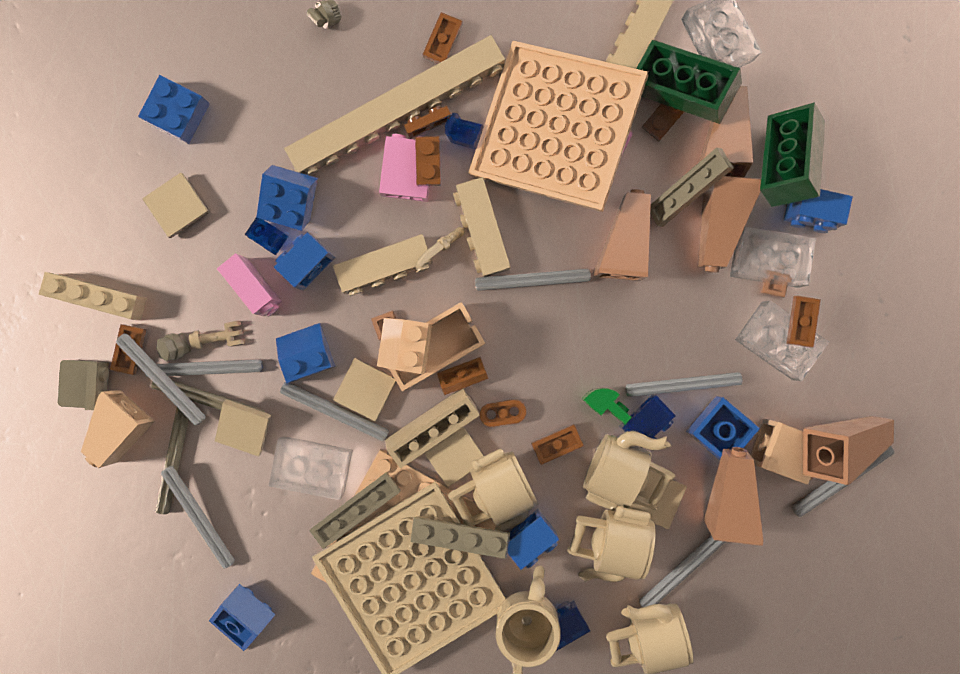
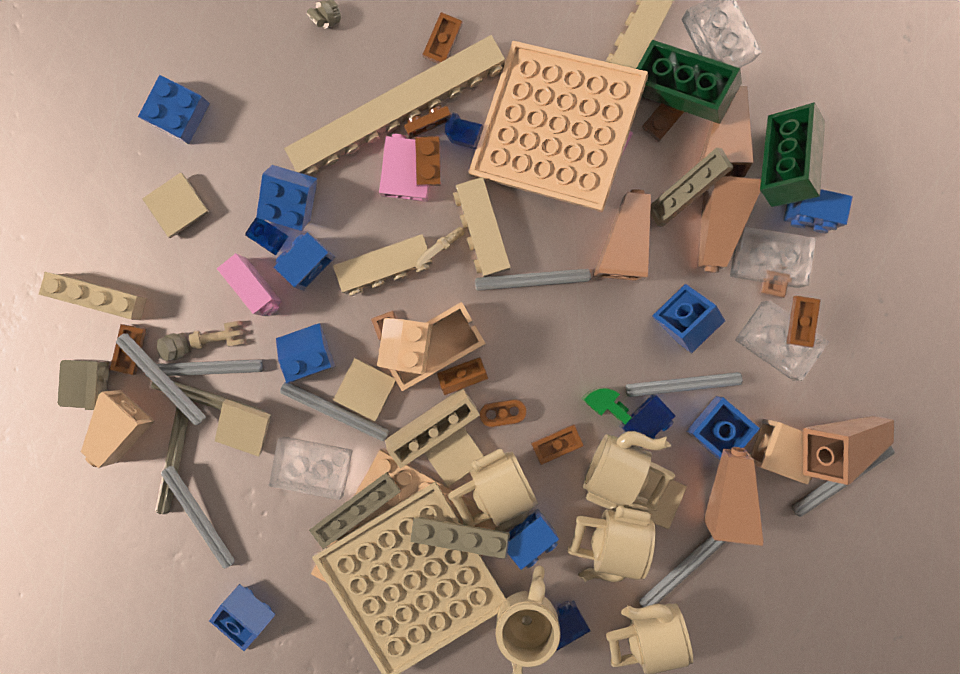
(689, 318): none -> blue slope

